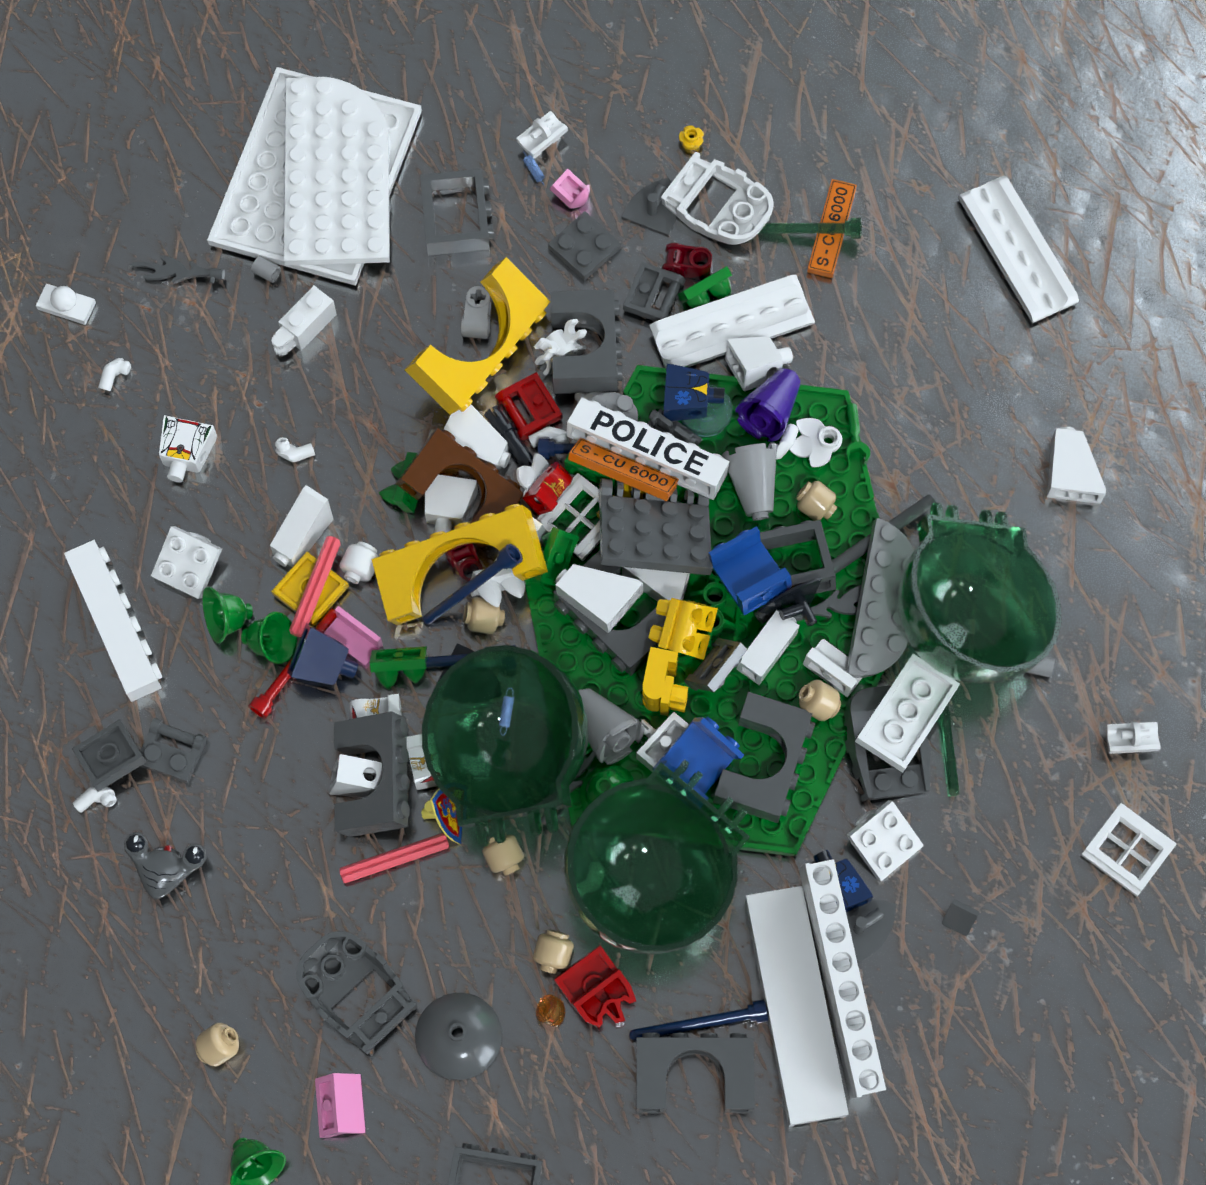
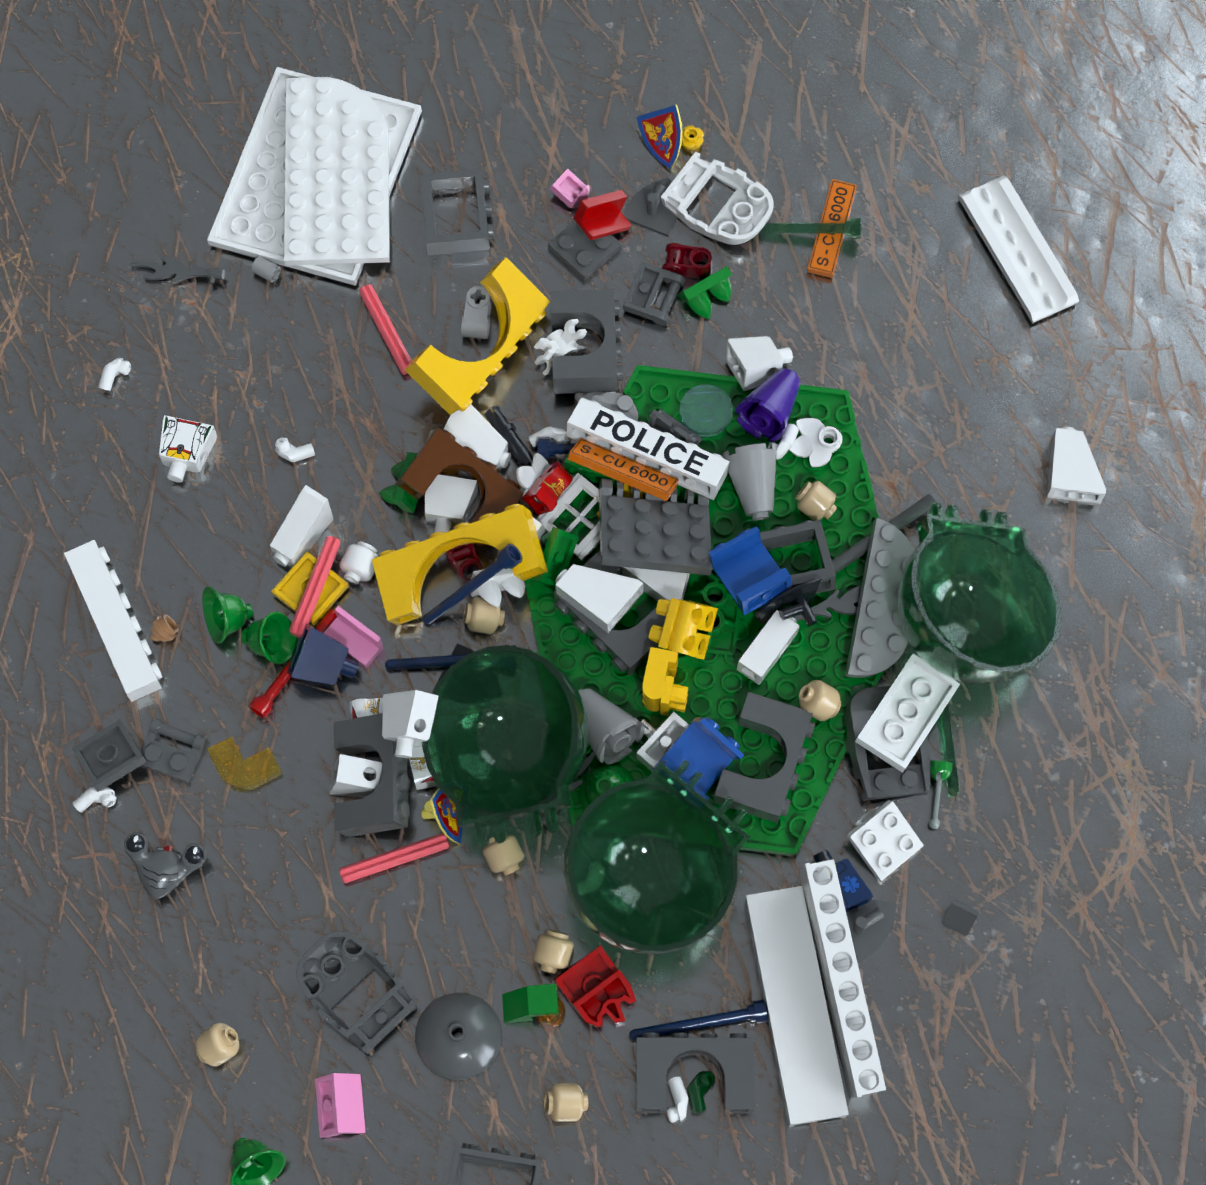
(65, 303): white tile -> none
(163, 629): none -> medium nougat plate
(186, 561): white plate -> none
(240, 772): none -> clear yellow plate
(303, 321): white hinge -> none
(385, 327): none -> coral axle
(389, 661): green tile -> none
(408, 719): none -> white torso
(506, 711): light blue piece -> none
(530, 1002): none -> green slope
(533, 168): light blue piece -> none
(536, 401): red plate -> none
(541, 134): white hips -> none
(565, 1102): none -> tan head
(602, 215): none -> red panel
(662, 134): none -> shield
(680, 1098): none -> white arm
(689, 393): dark blue torso -> none
(697, 1089): none -> dark green arm
(717, 665): dark grey plate -> none
(757, 312): white plate -> none
(831, 666): white panel -> none
(854, 429): green piece -> none
(940, 772): none -> hinge
(1044, 668): light grey hinge -> none
(1132, 737): white hips -> none
(1143, 830): white piece -> none

